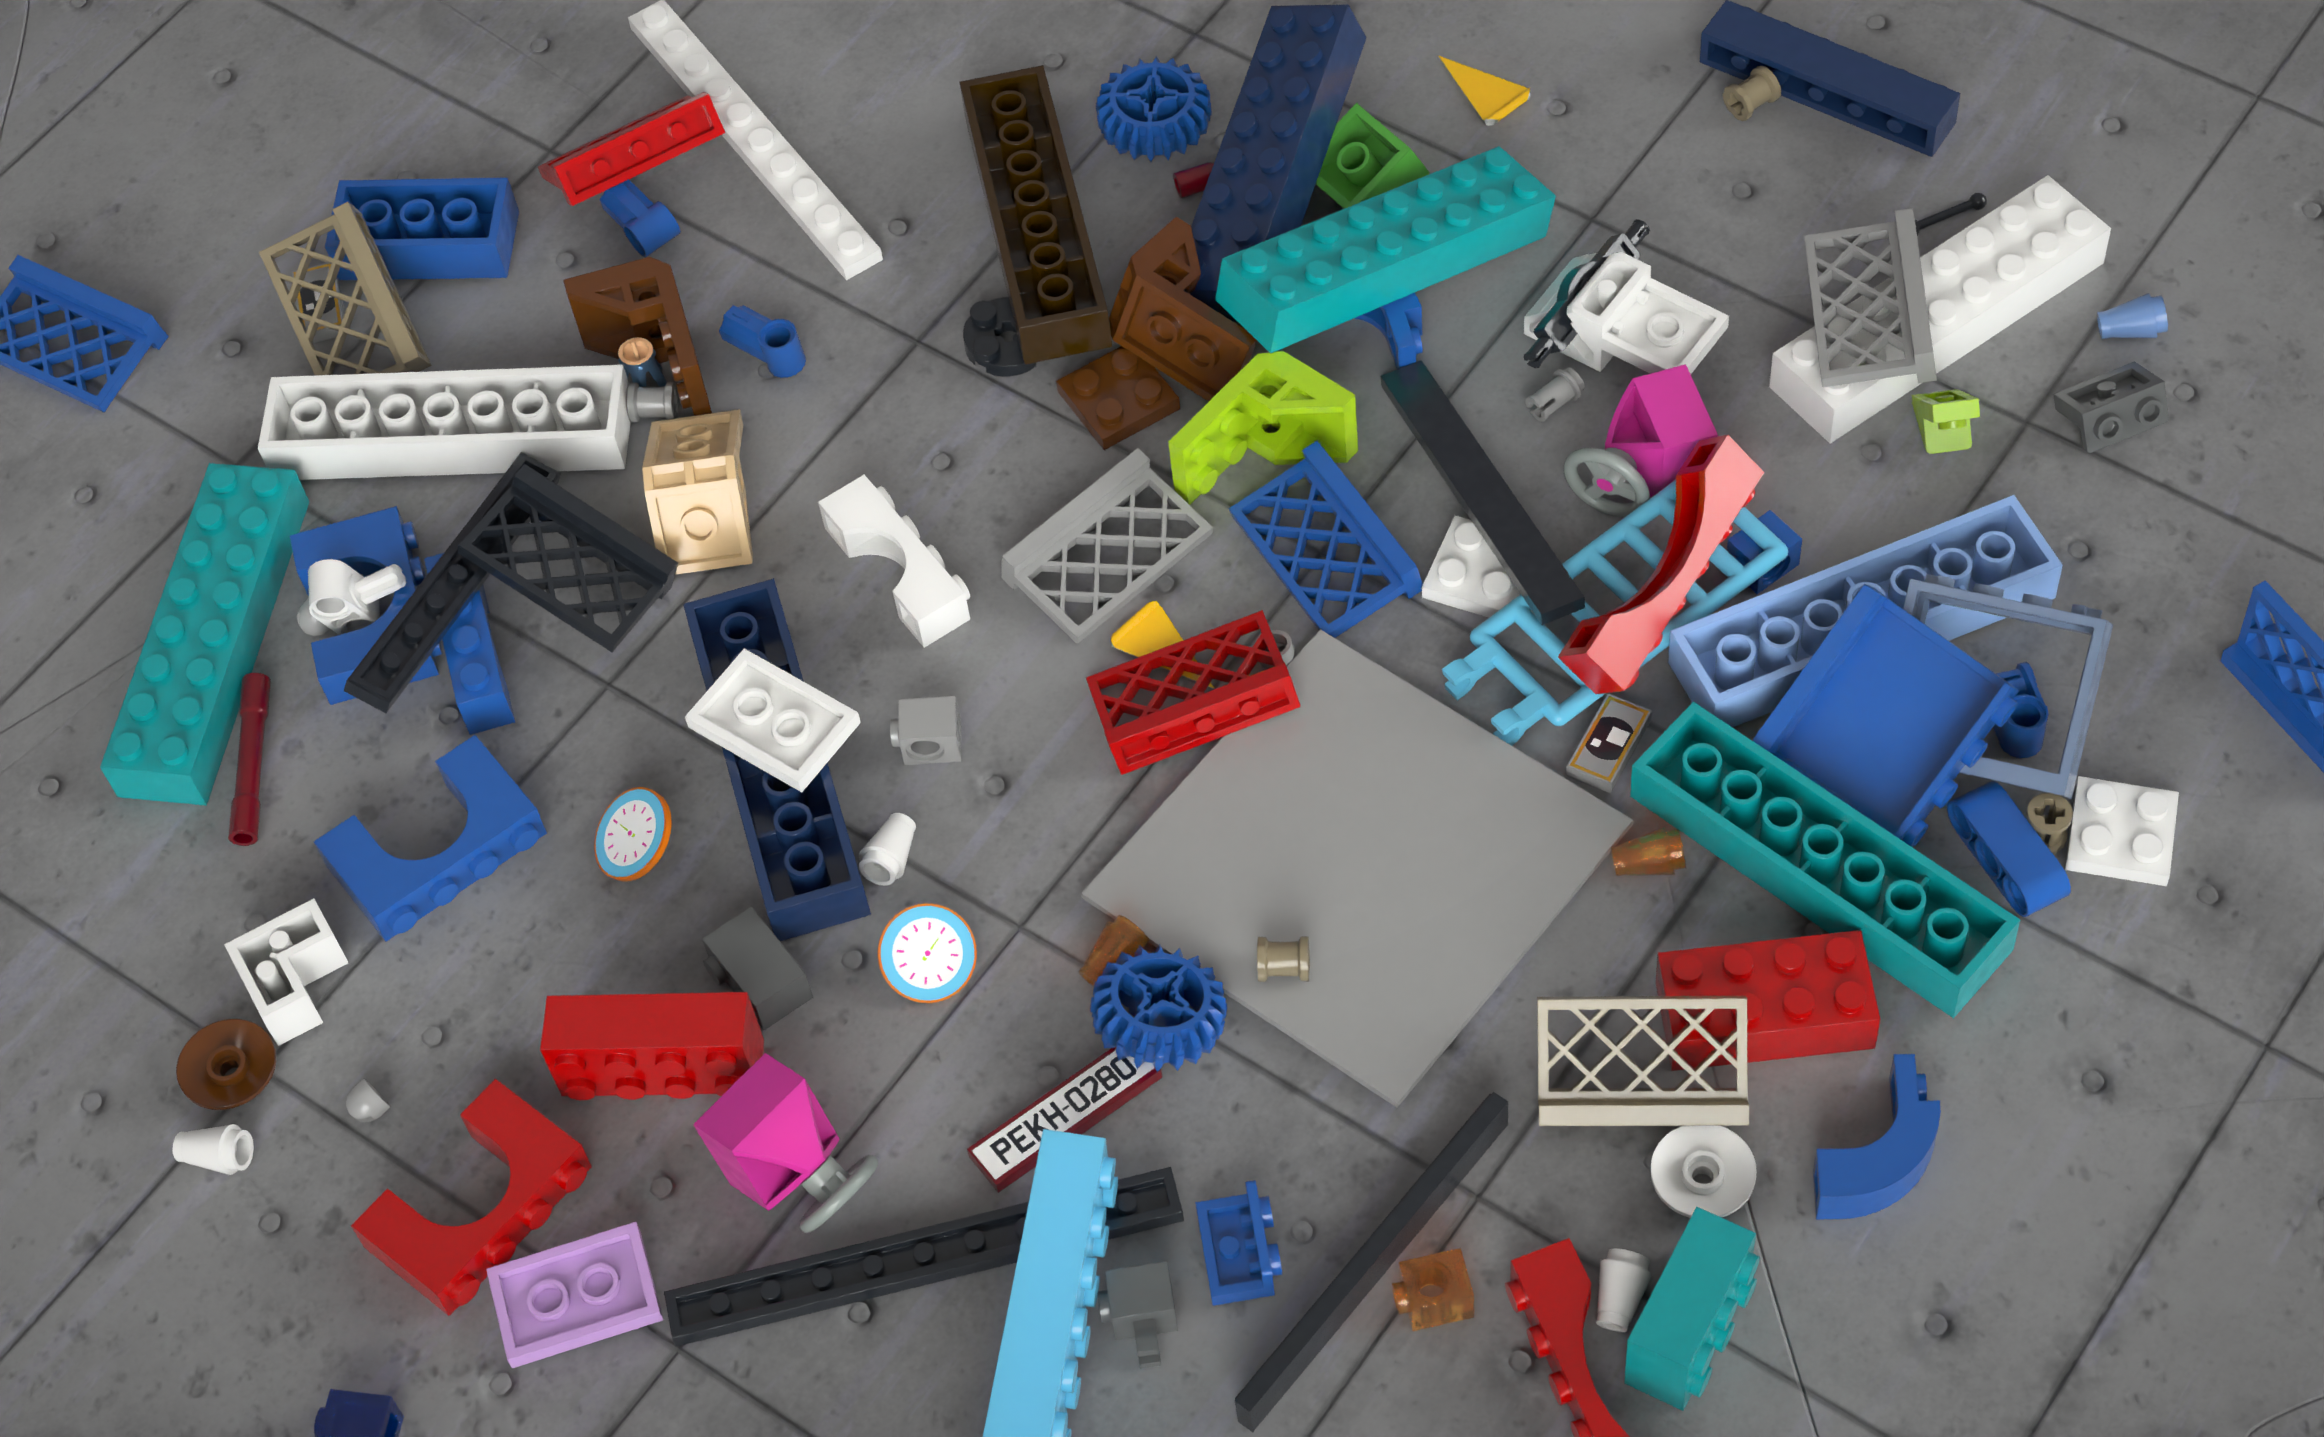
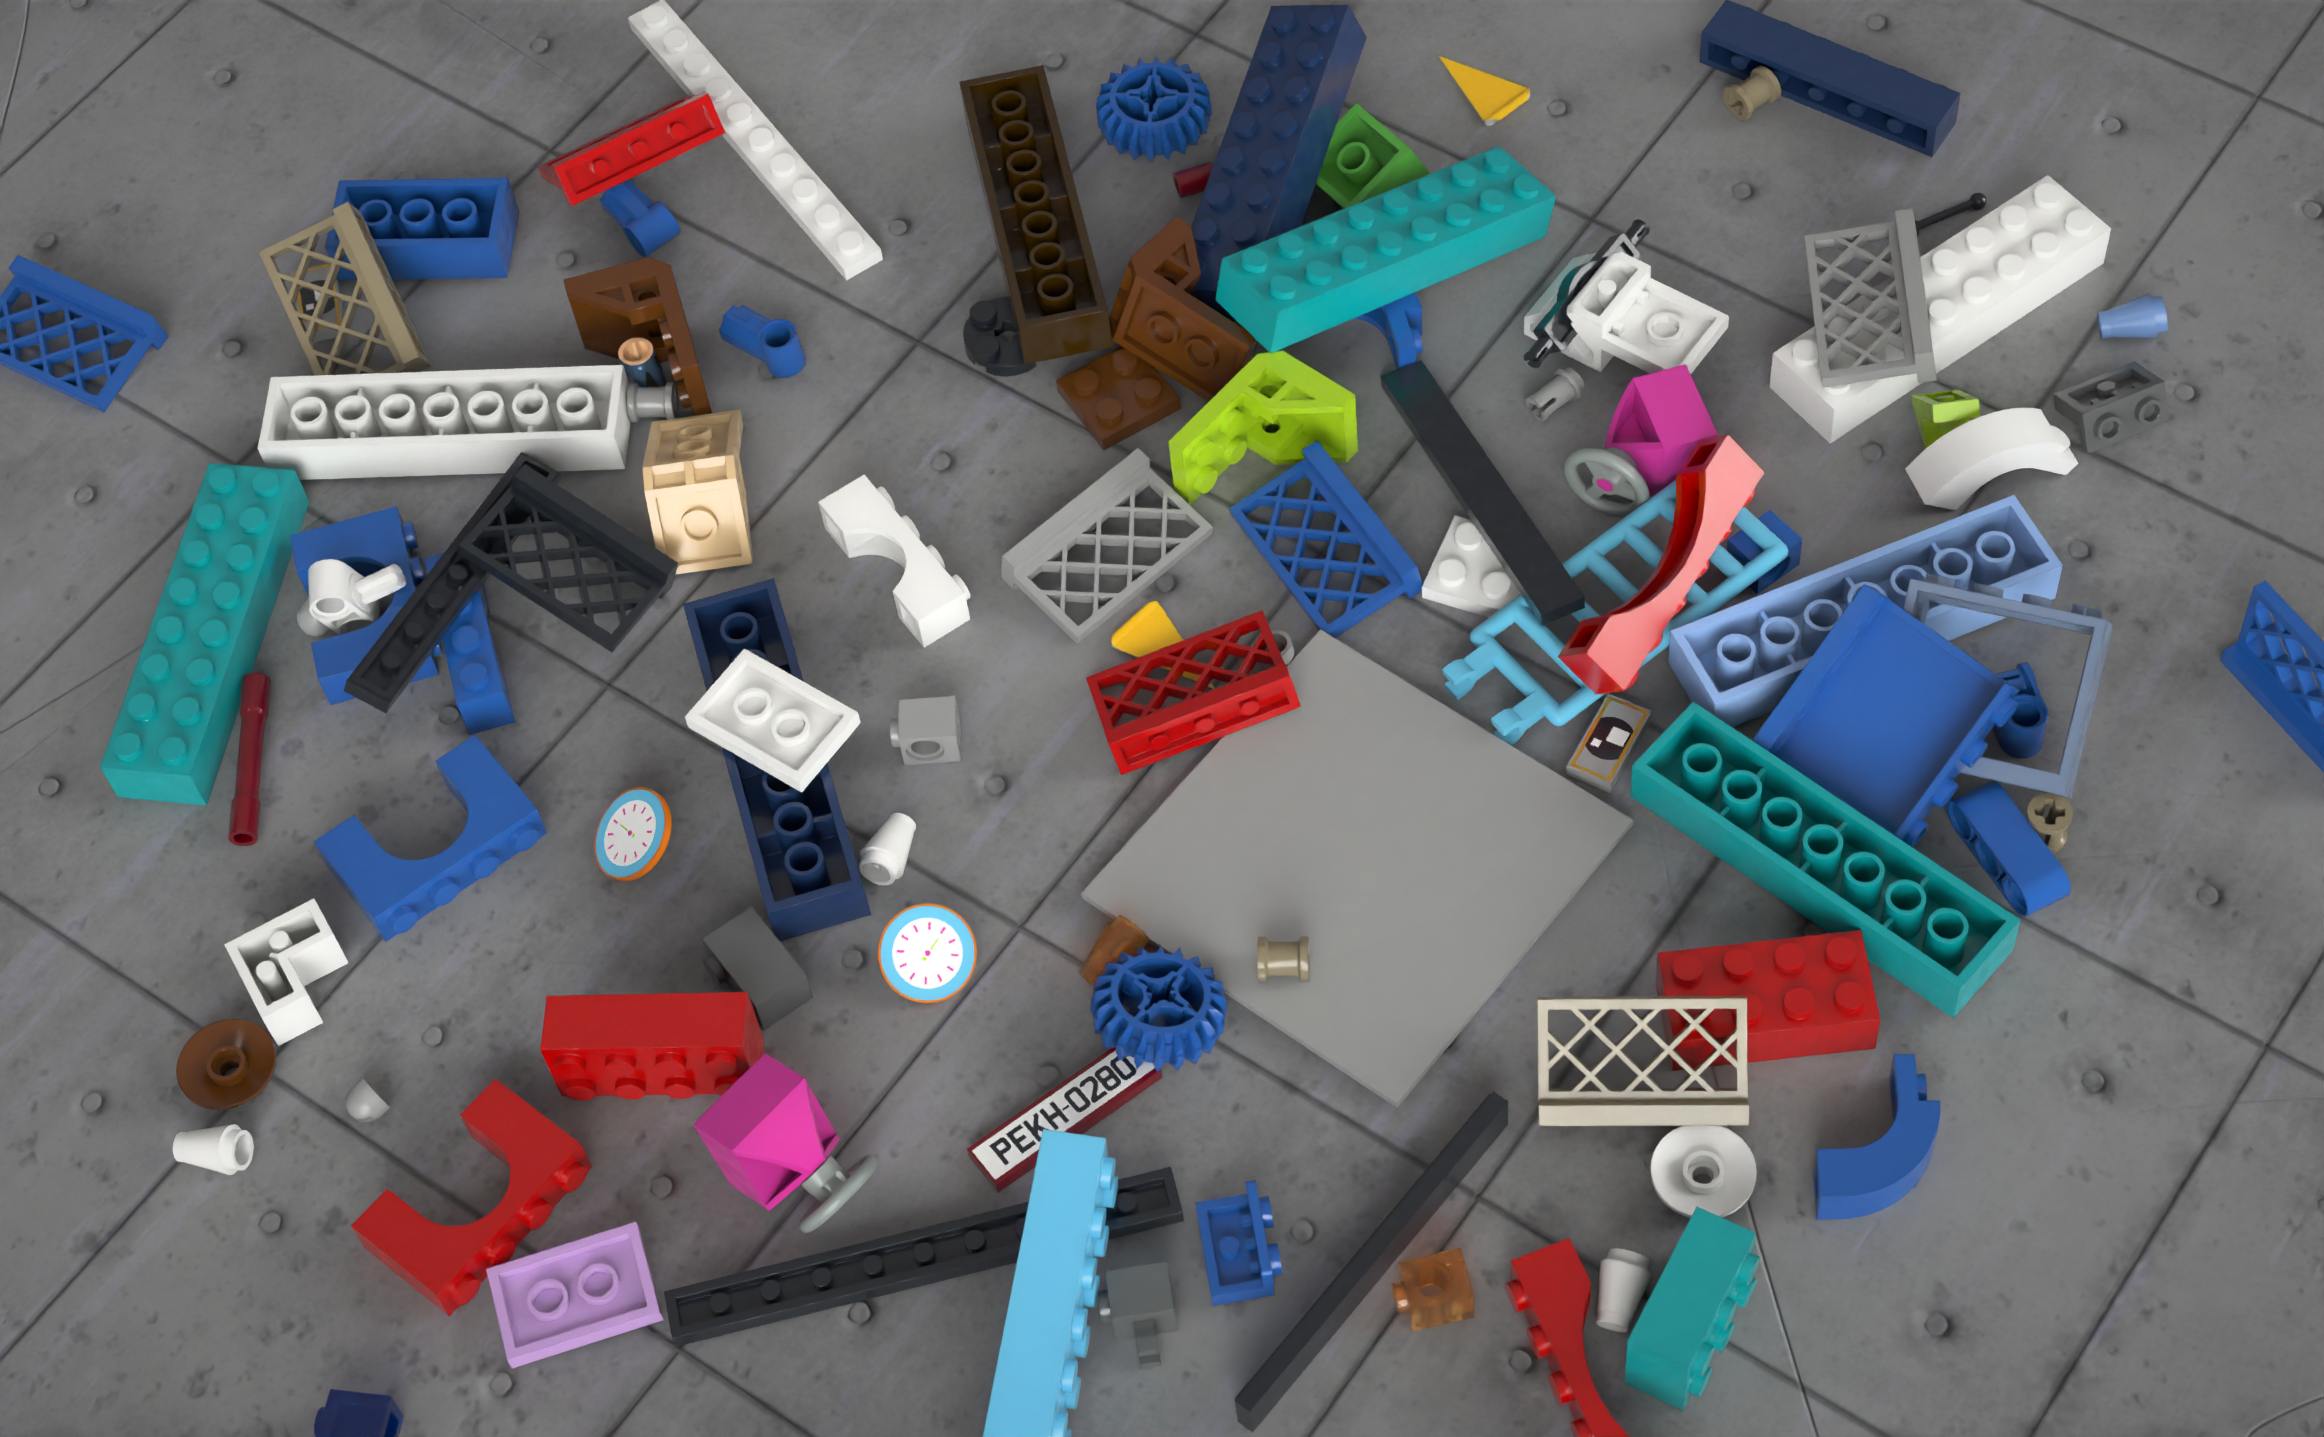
(1650, 854): clear orange cone -> none
(1985, 449): none -> white arch
(2122, 831): white plate -> none

